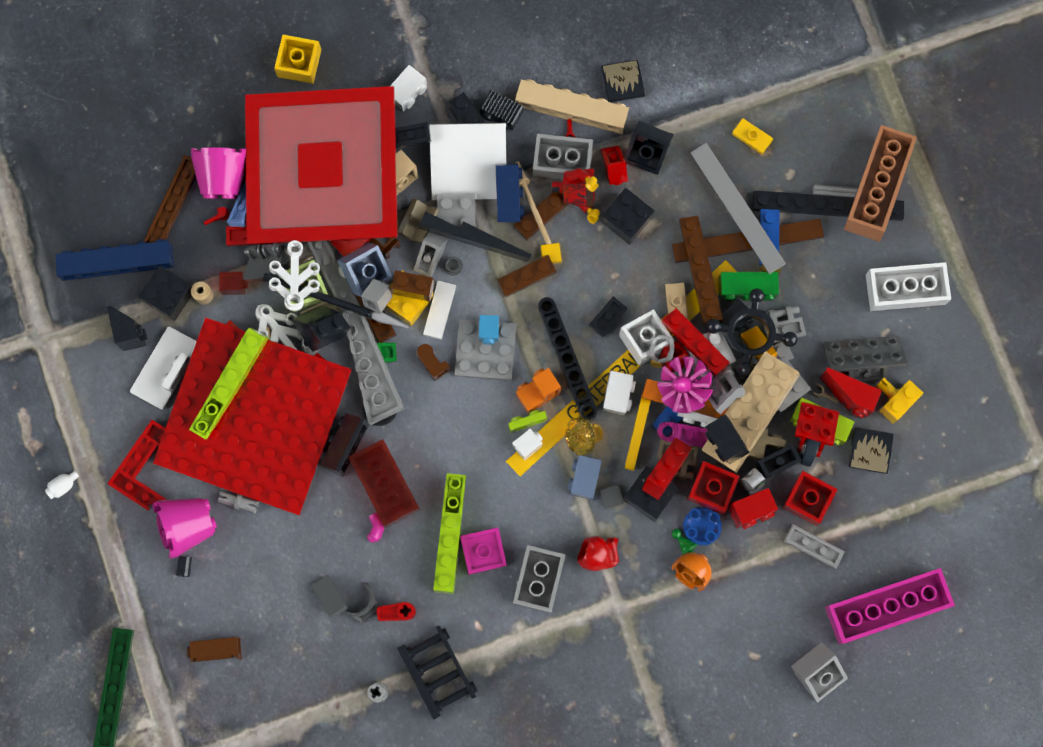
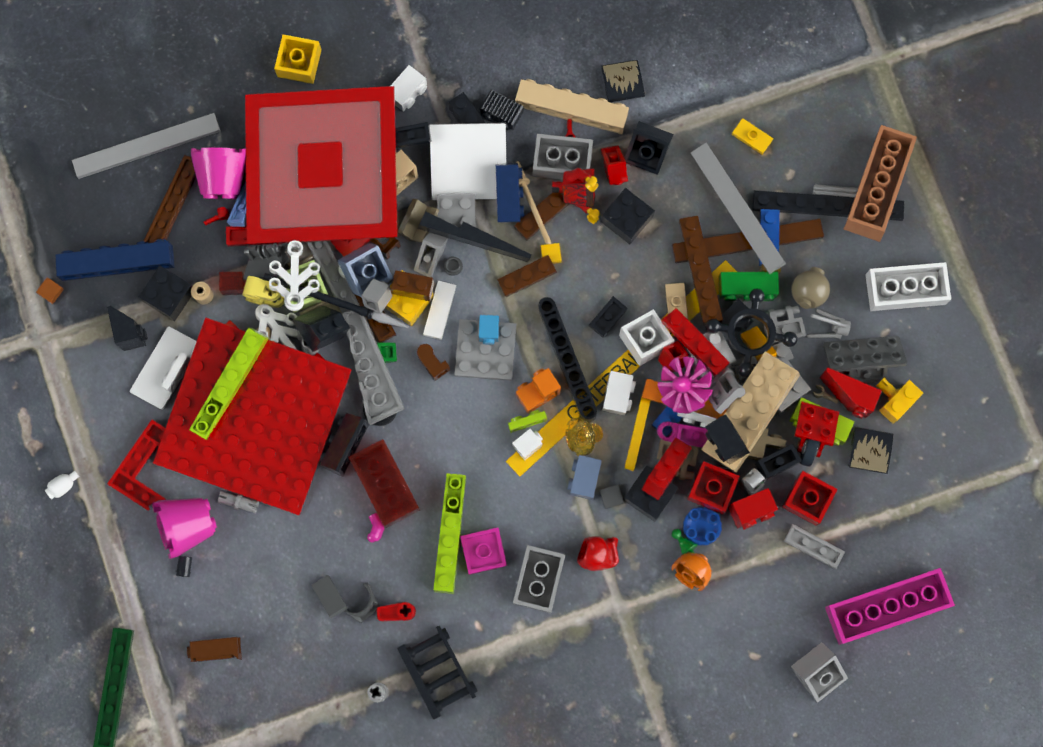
(49, 290): none -> dark orange tile
(146, 145): none -> light grey tile
(258, 292): none -> light yellow piece
(658, 363): light grey piece -> none
(811, 288): none -> dark tan brick
(840, 325): none -> light grey plant

